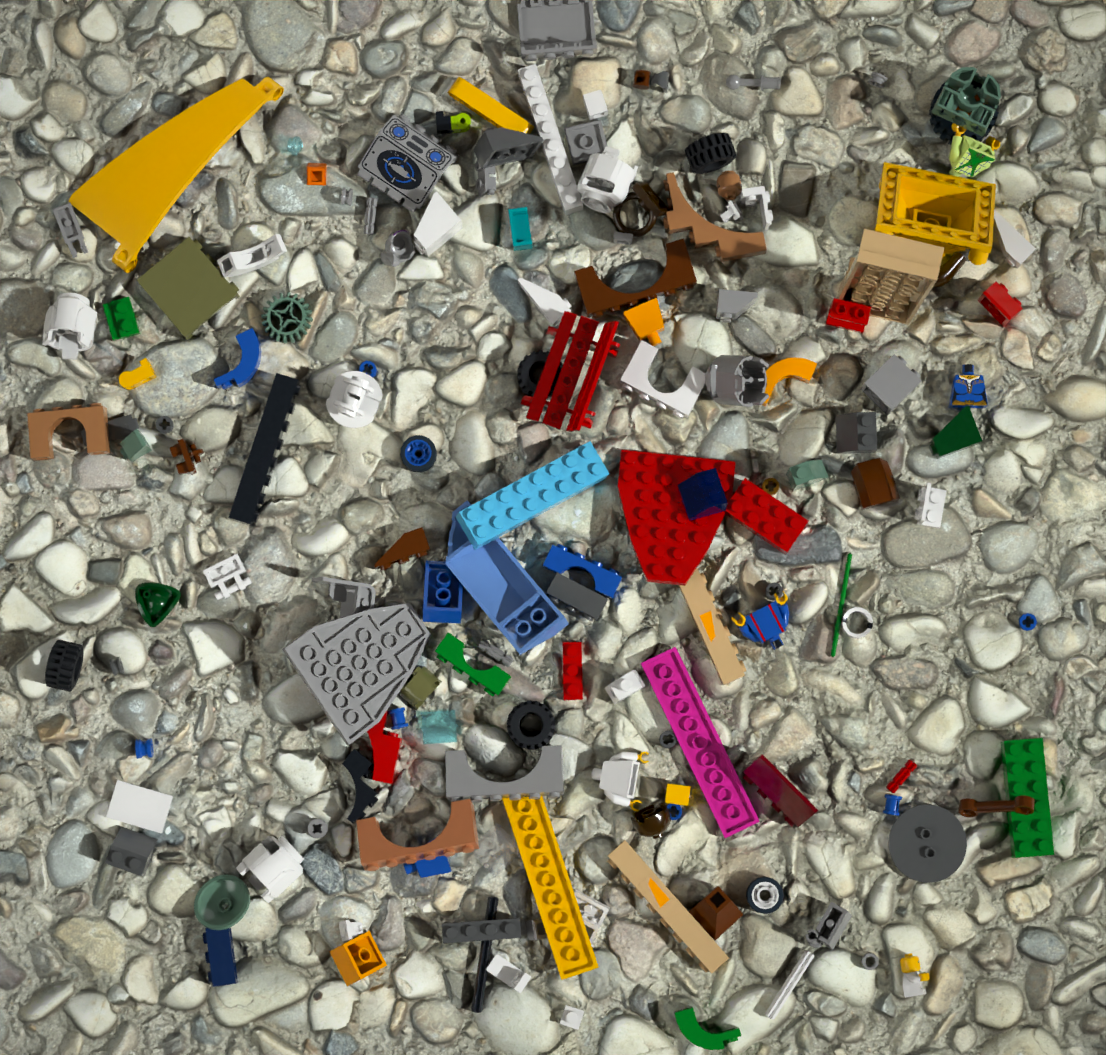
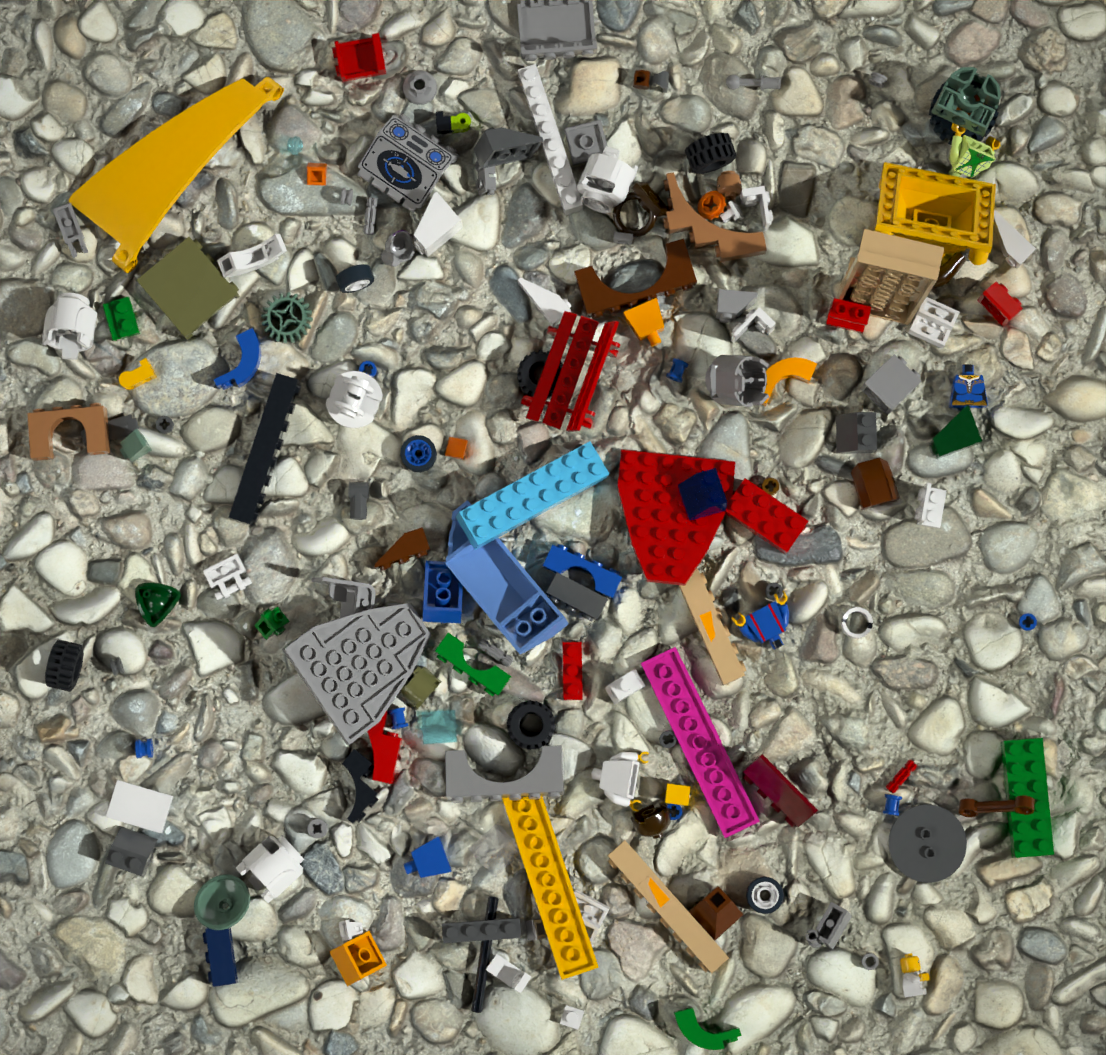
(182, 449): reddish brown hips -> none
(272, 623): none -> green brick
(355, 278): none -> black wheel
(358, 500): none -> dark grey piece
(359, 58): none -> red panel
(422, 96): none -> light grey piece
(456, 448): none -> orange slope
(457, 837): nougat arch -> none
(487, 107): yellow beam -> none
(520, 228): teal panel -> none
(595, 105): white panel -> none
(636, 379): white arch -> none
(677, 370): none -> blue bush
(707, 201): none -> orange gear
(762, 320): none -> white bracket
(789, 984): white axle -> none
(806, 474): sand green slope -> none
(841, 605): green axle -> none
(934, 322): none -> white slope

